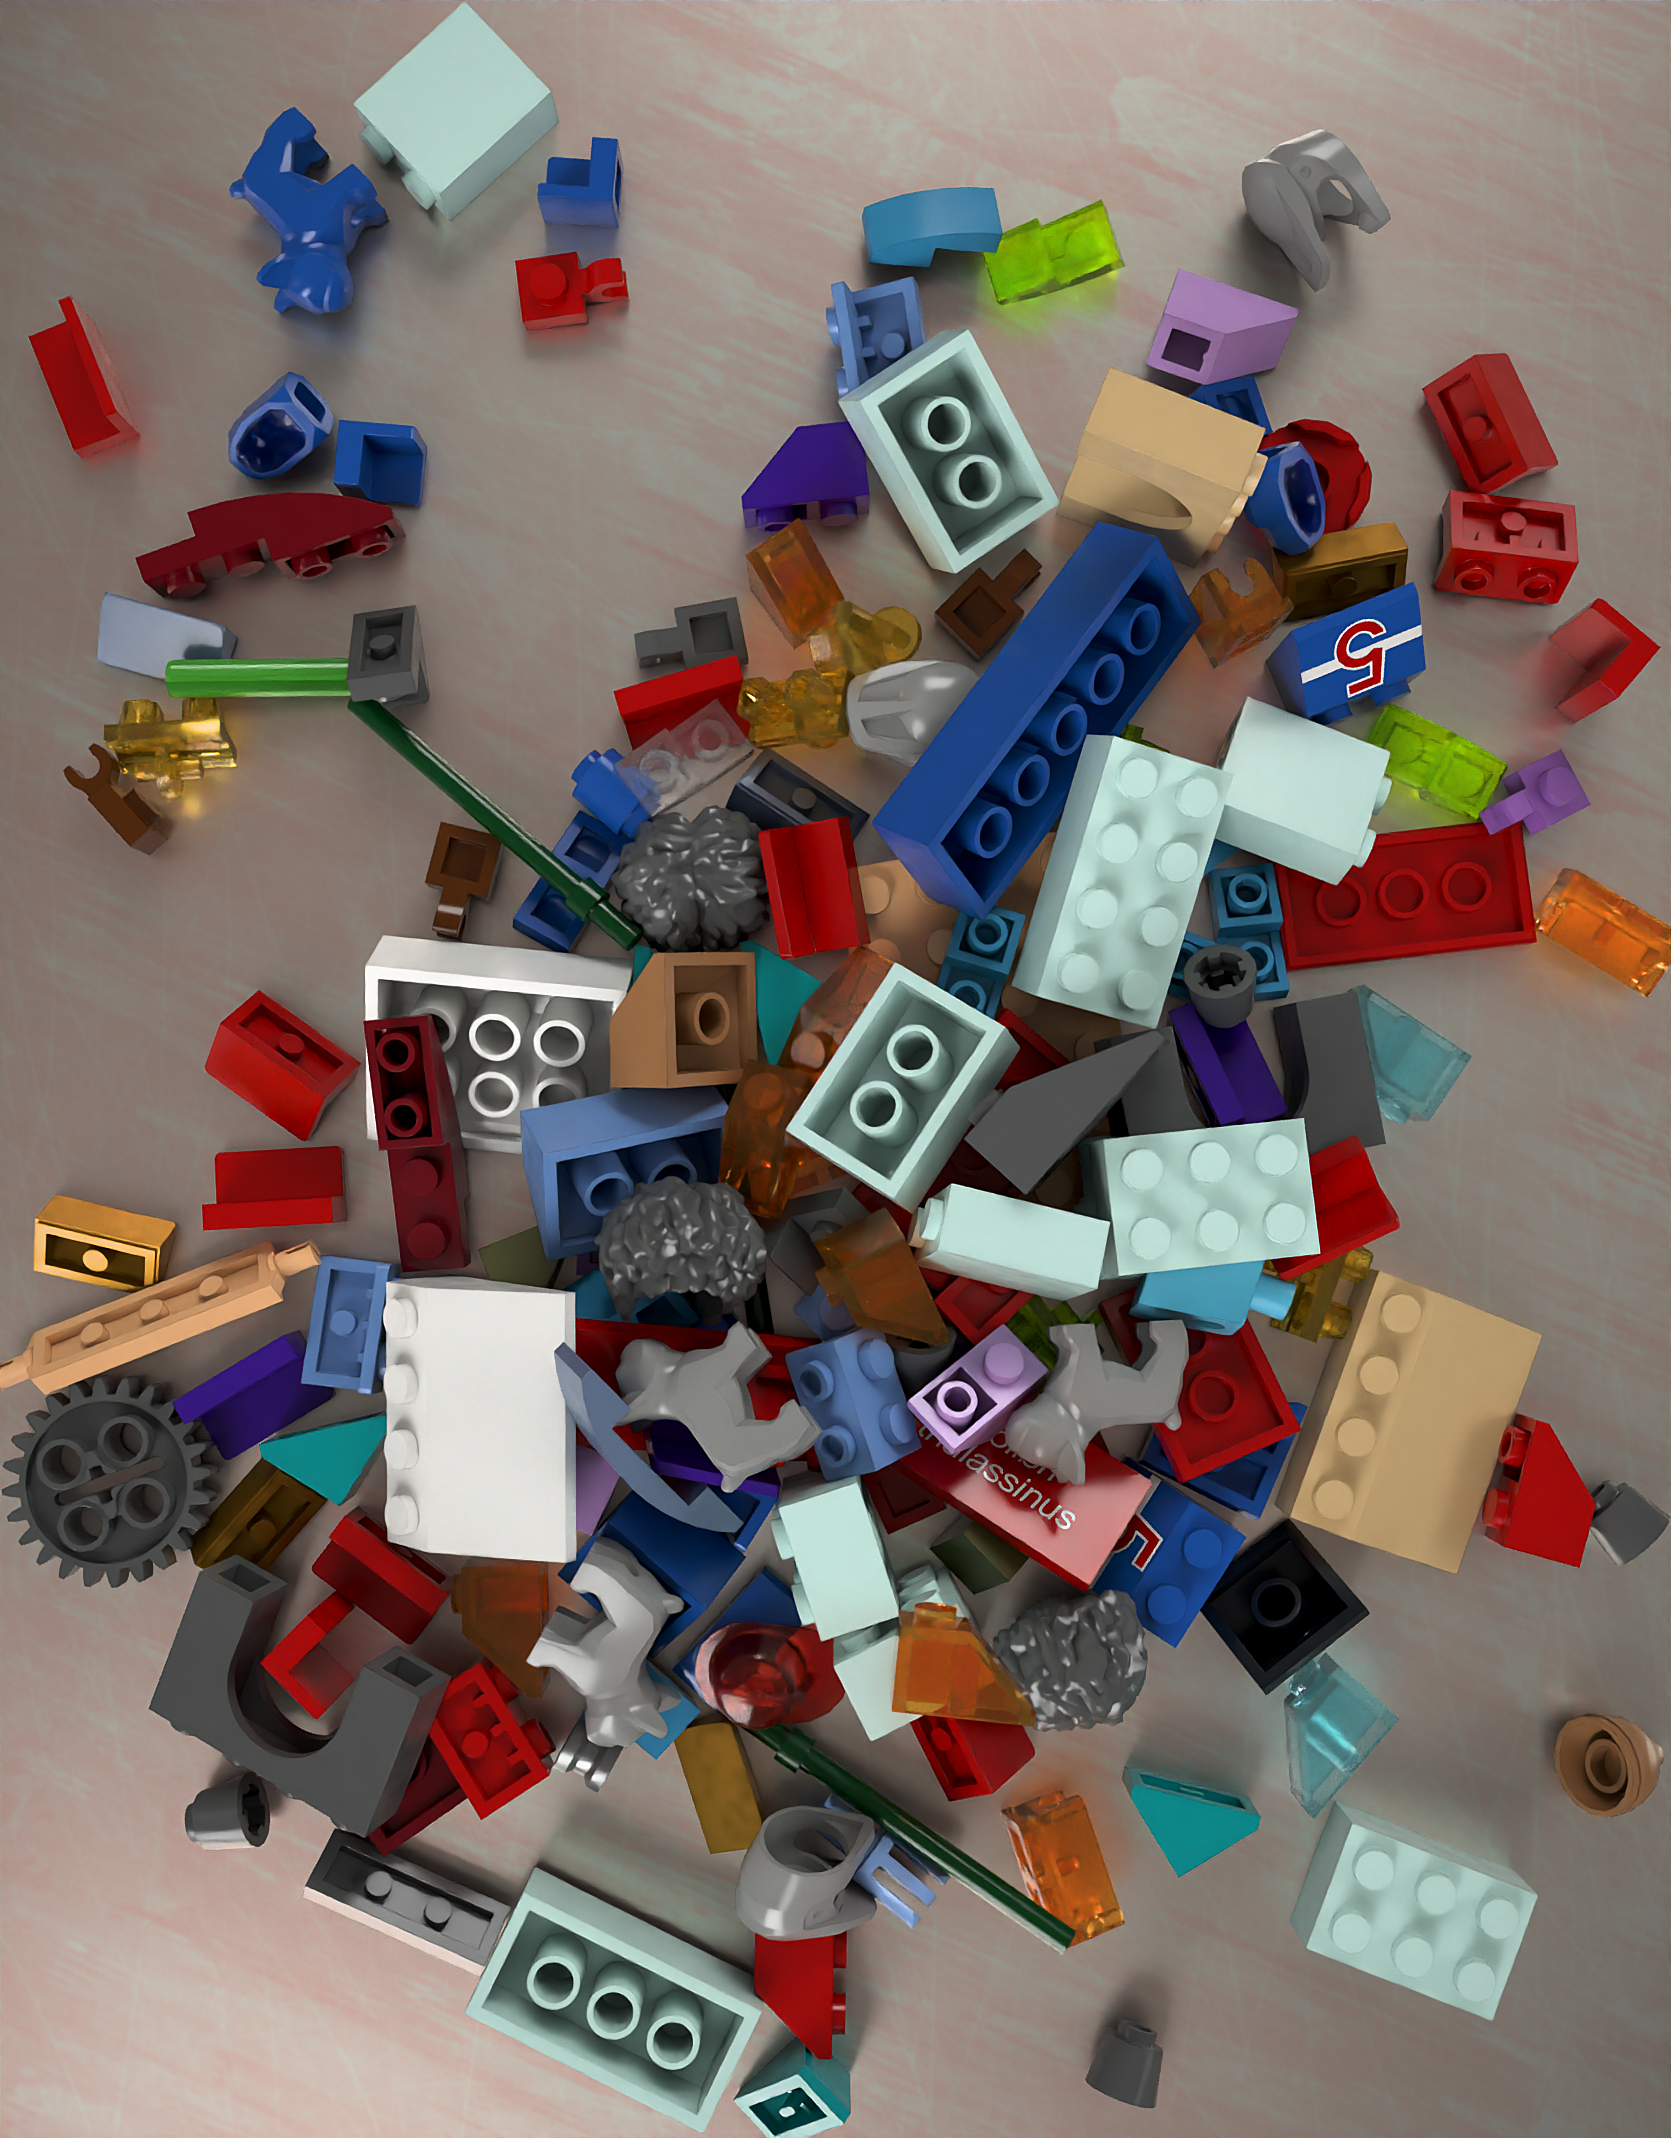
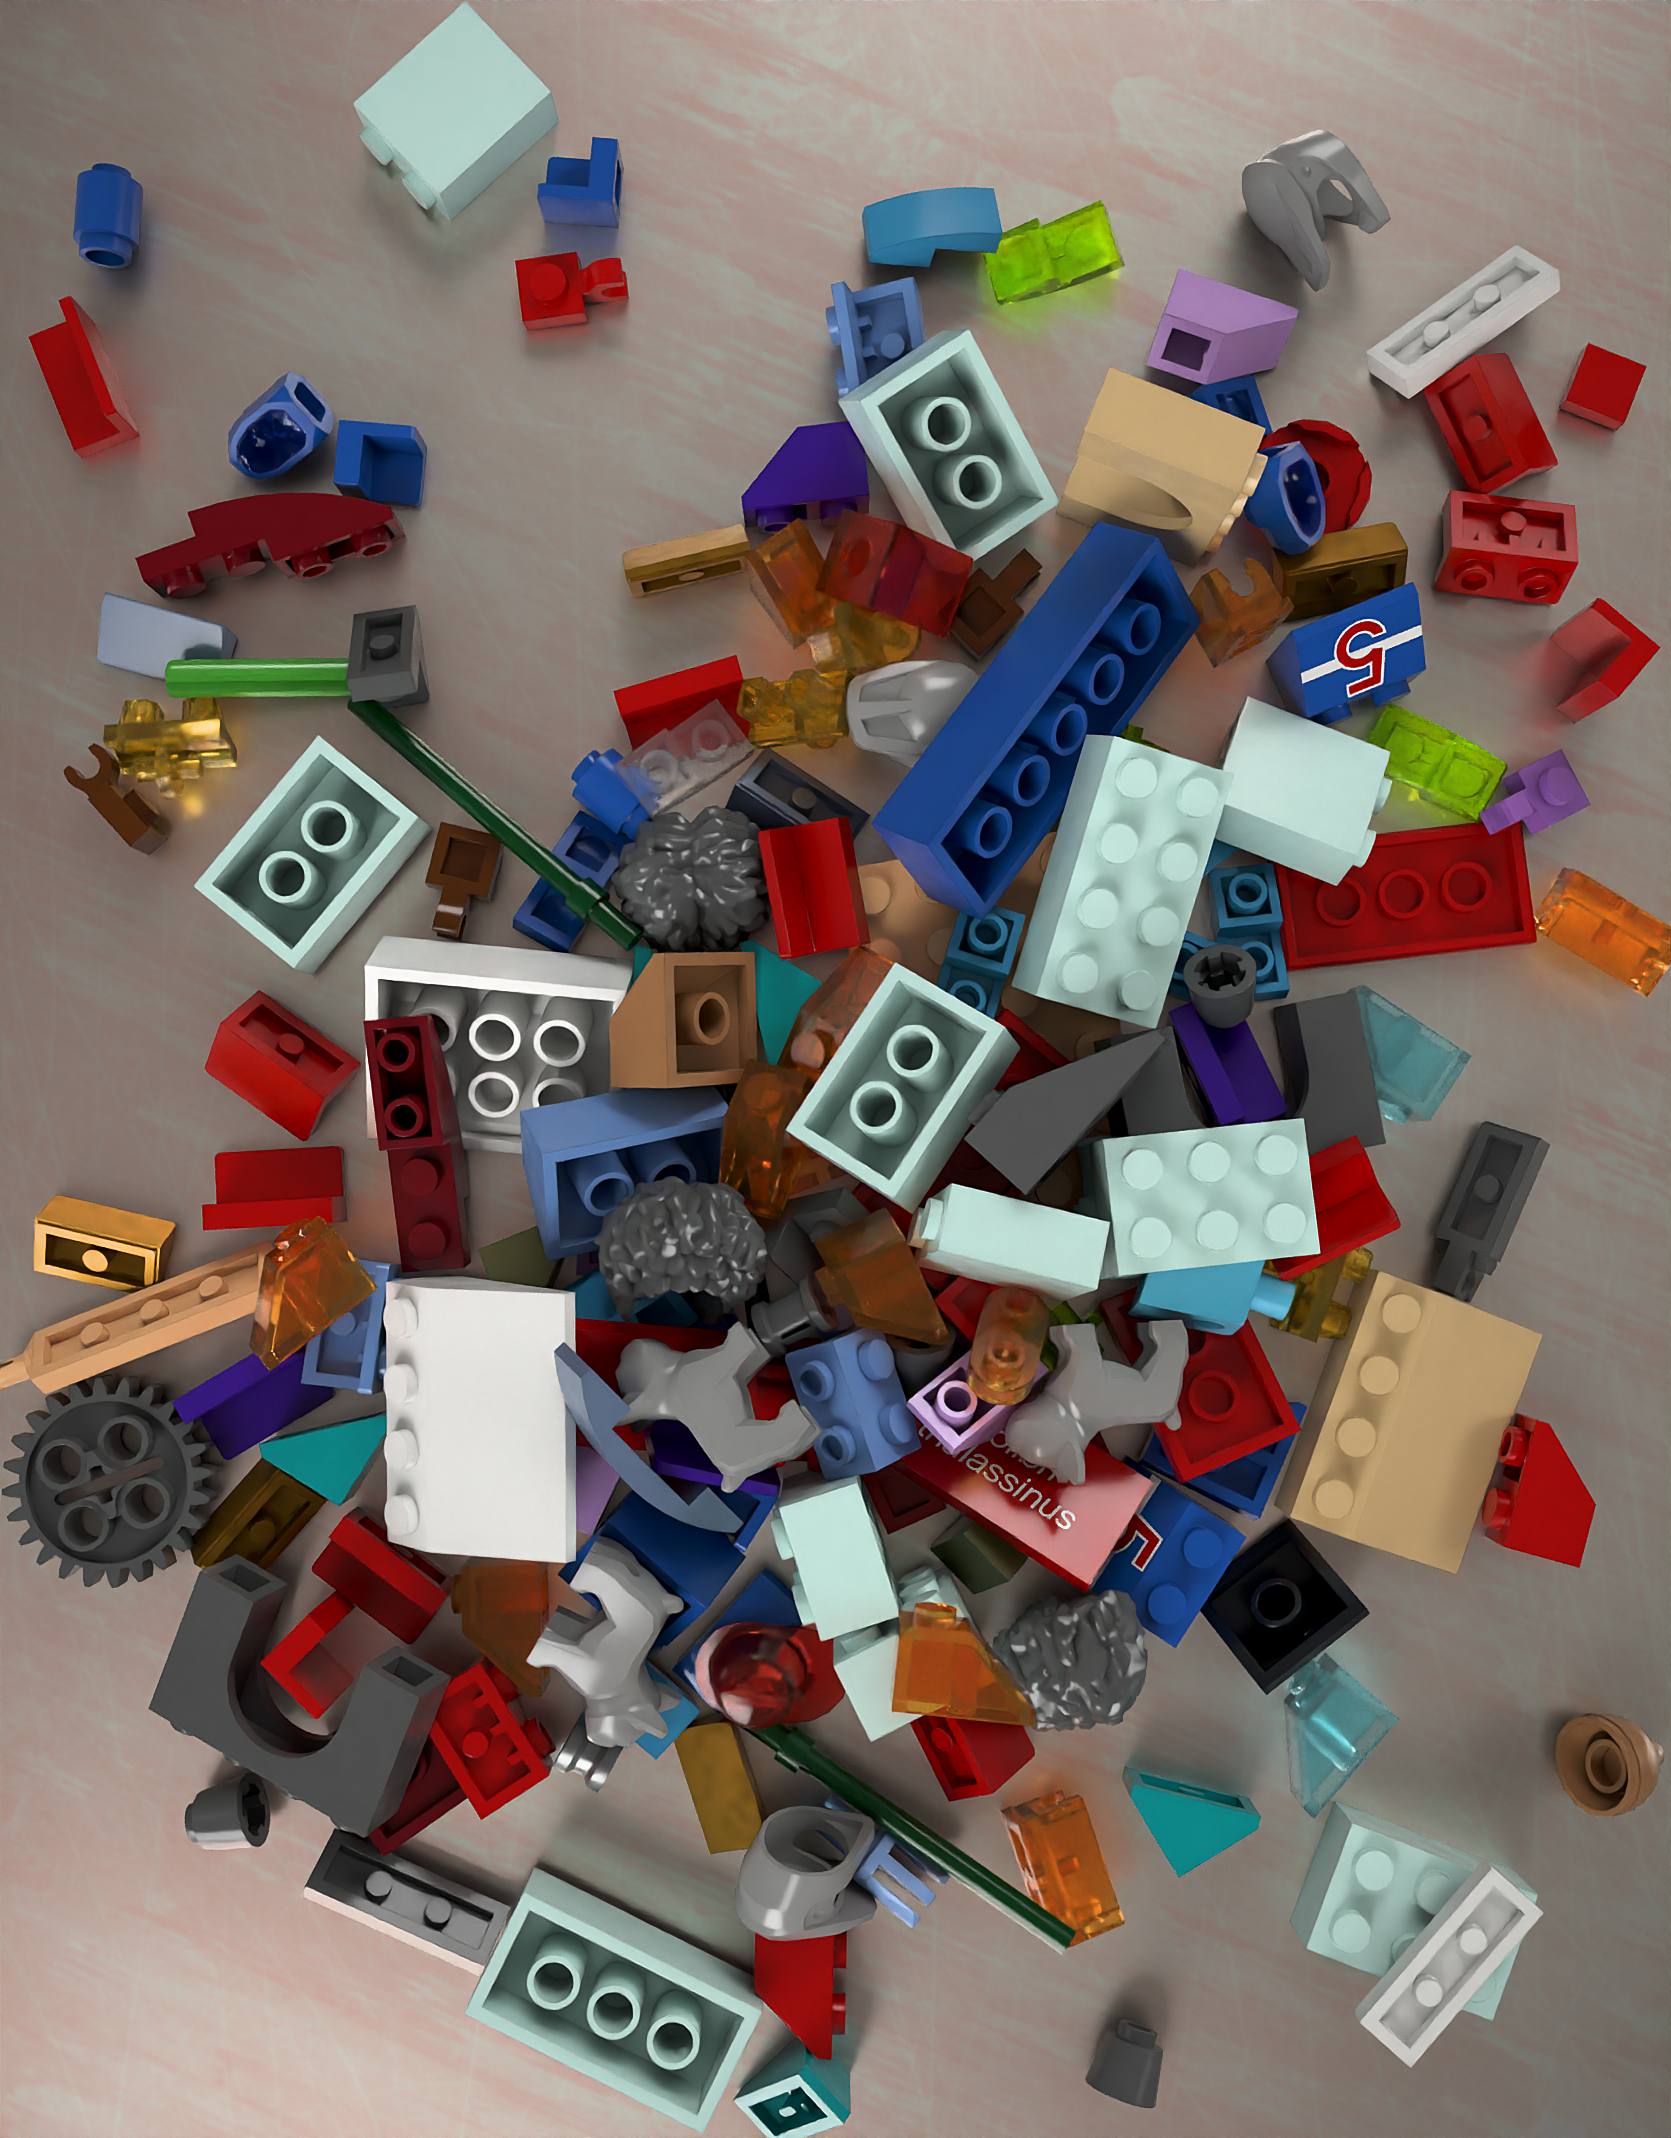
(108, 216): none -> blue brick
(304, 1289): none -> clear orange slope
(312, 219): blue animal -> none
(313, 857): none -> light aqua brick
(686, 560): none -> pearl gold slope
(702, 636): dark grey plate -> none
(793, 1317): none -> dark grey bush
(894, 572): none -> clear red piece
(1007, 1346): none -> clear orange plate
(1447, 1963): none -> white plate
(1463, 321): none -> white plate
(1485, 1207): none -> dark grey hinge
(1602, 386): none -> red tile
(1625, 1521): dark grey hat -> none

